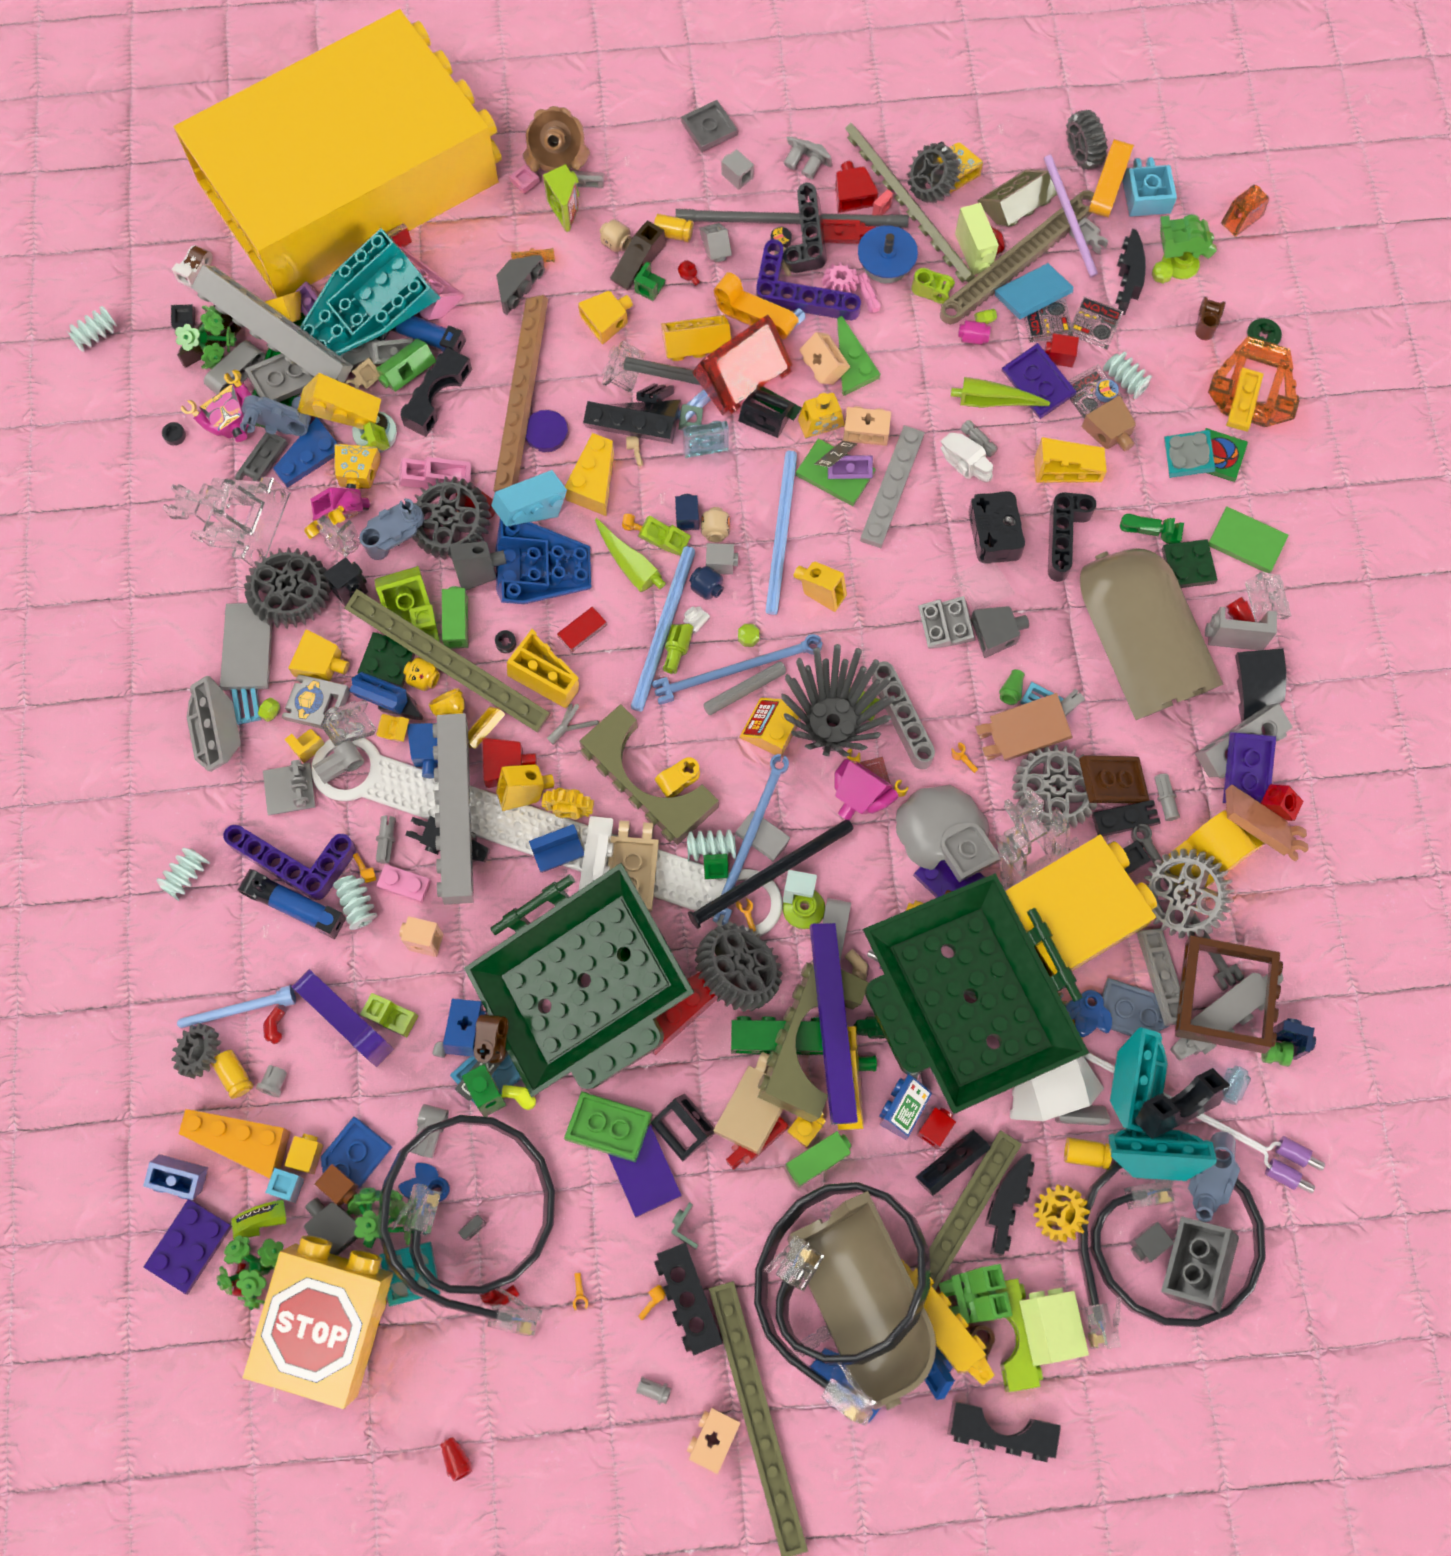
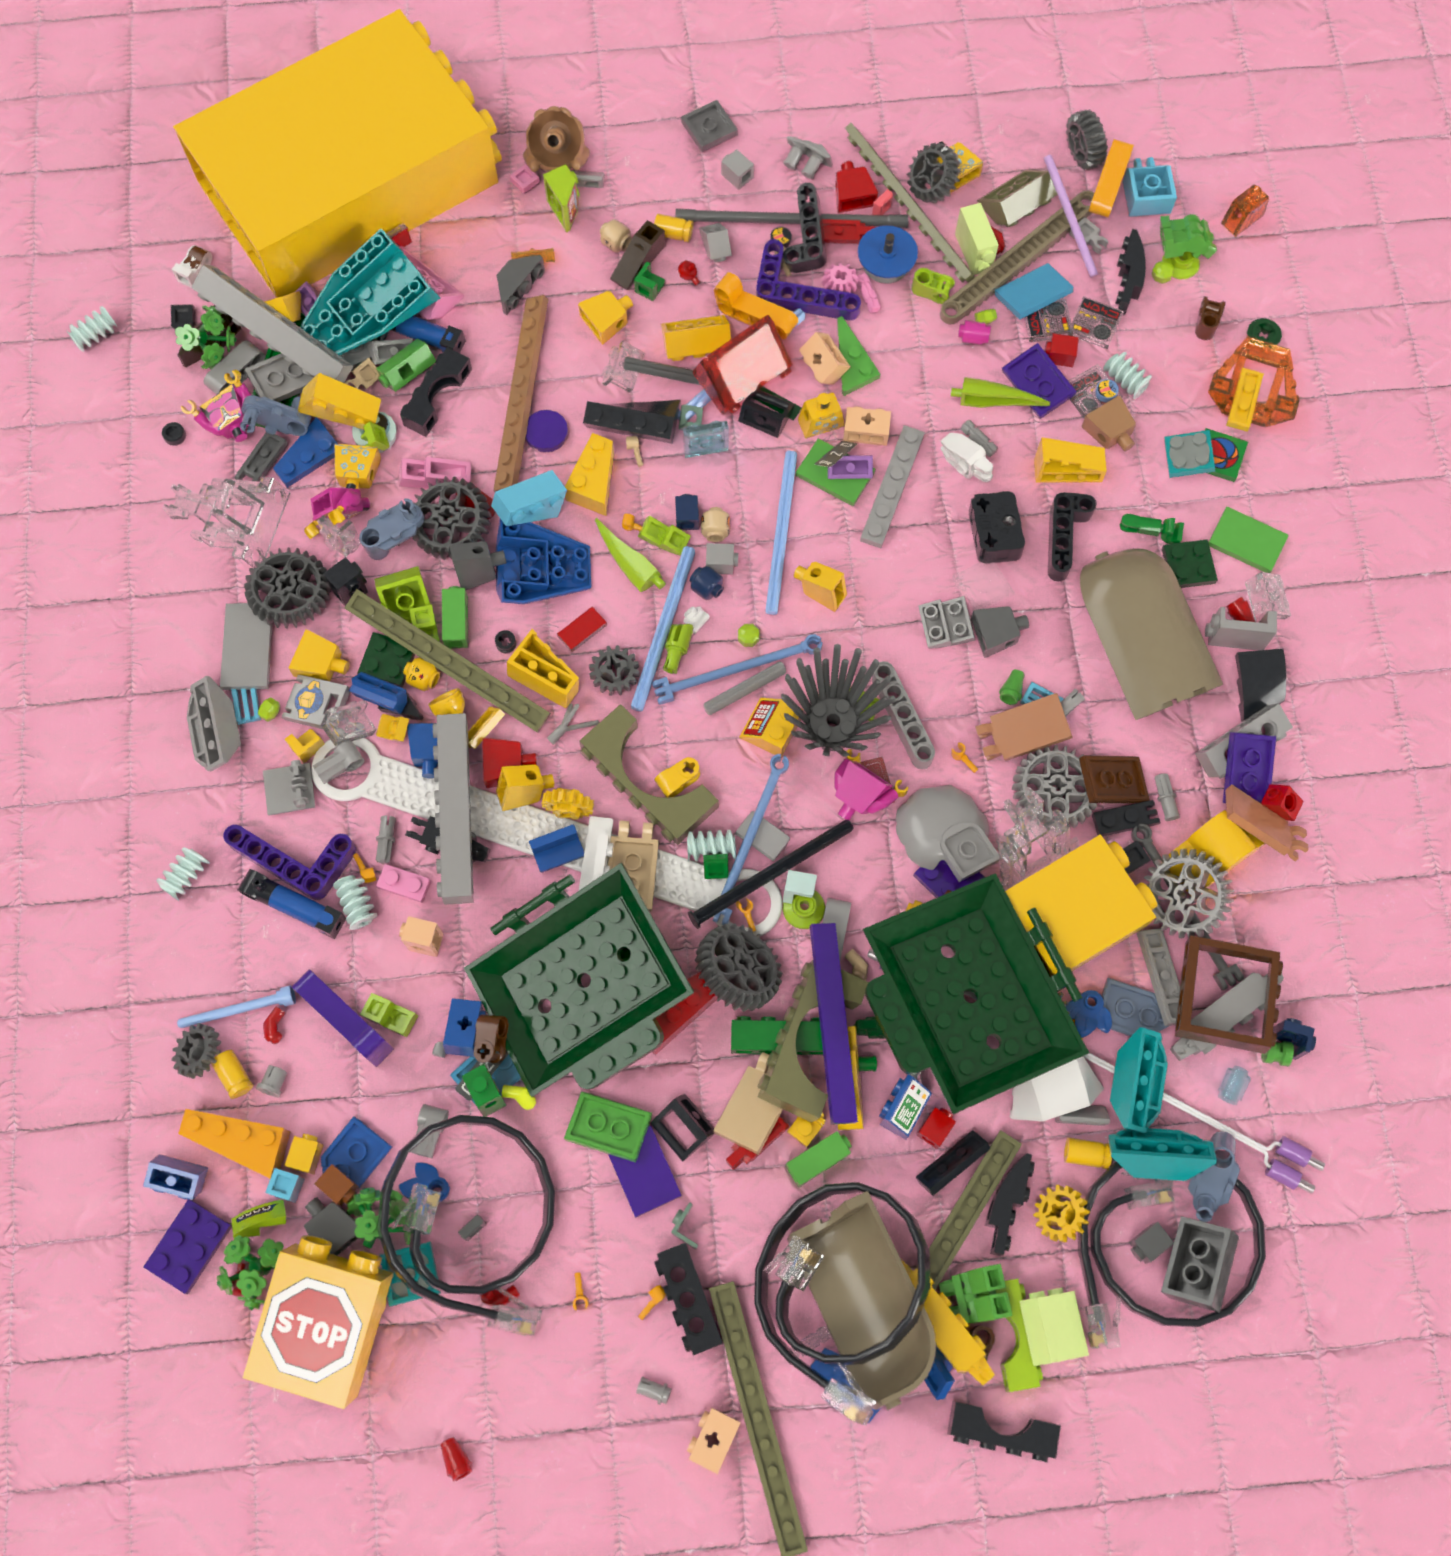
(603, 673): none -> dark grey gear
(658, 393): black tile -> none
(1201, 1095): black arch -> none

